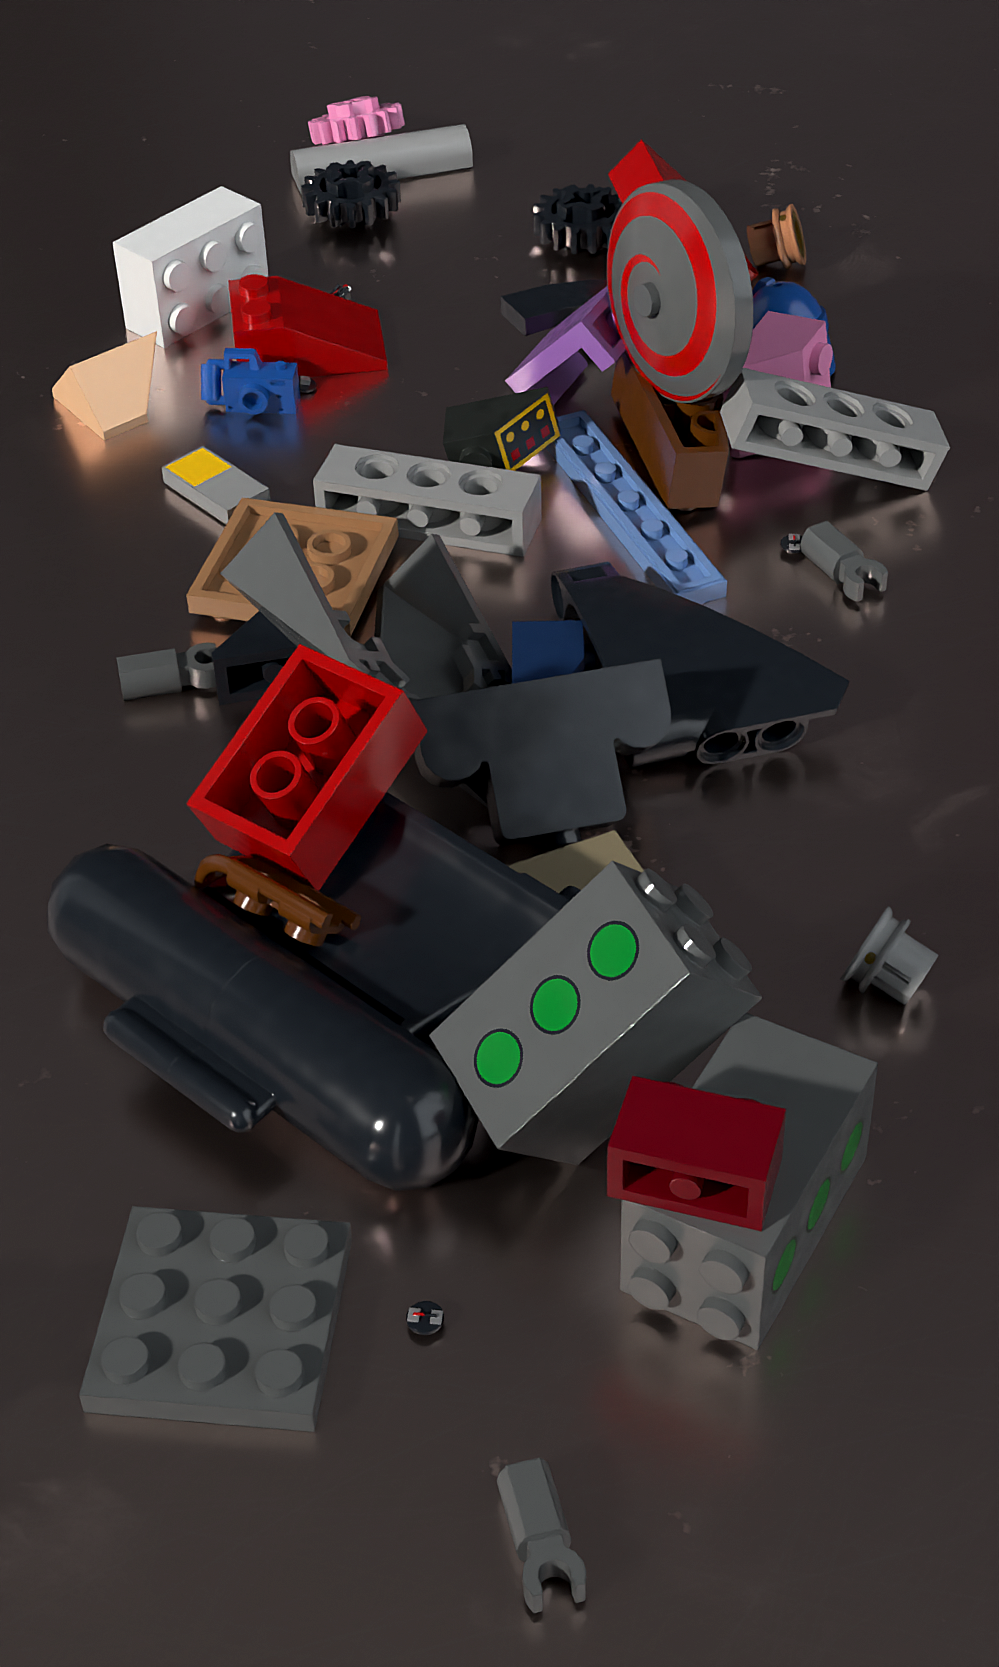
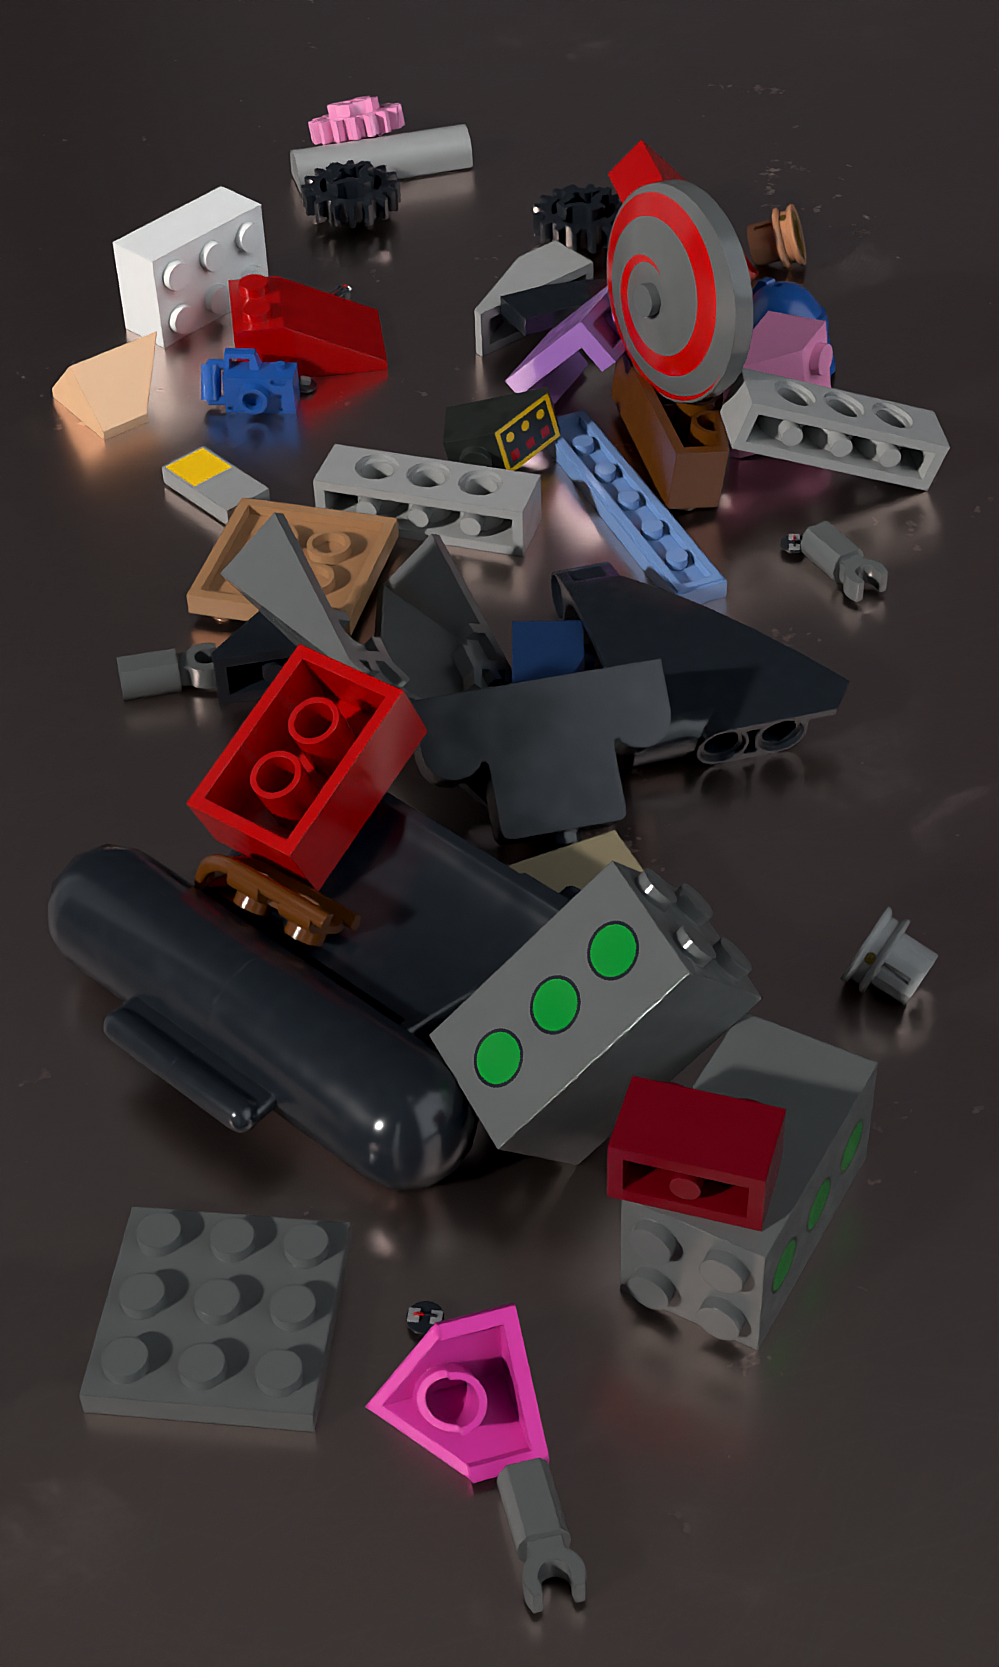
(468, 1394): none -> dark pink slope
(539, 267): none -> light grey slope

